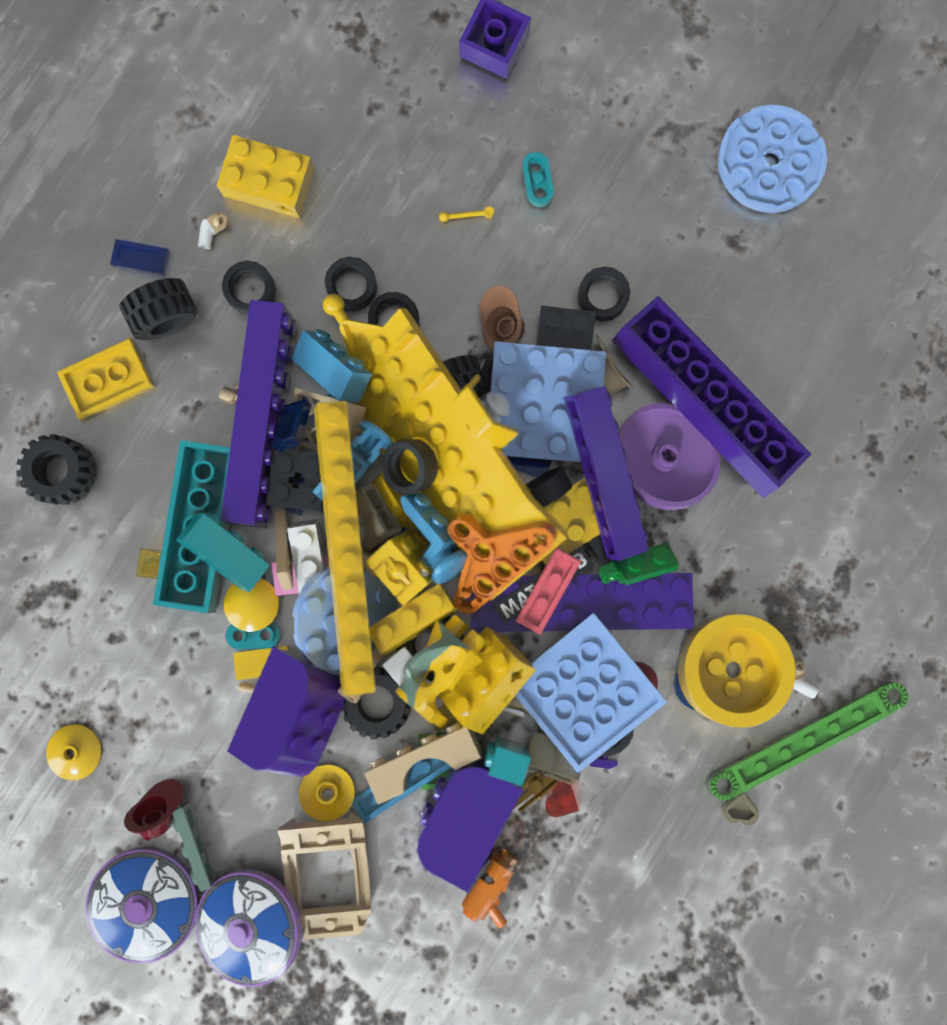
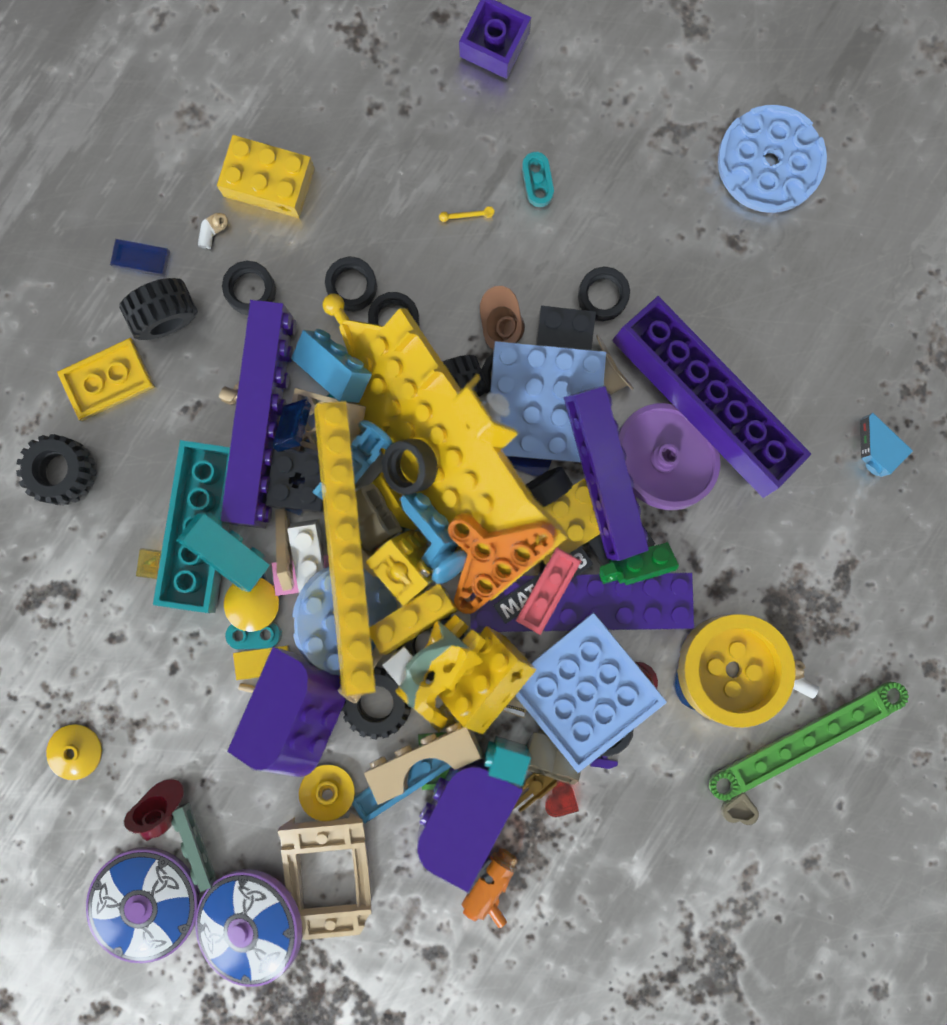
(881, 446): none -> dark azure slope

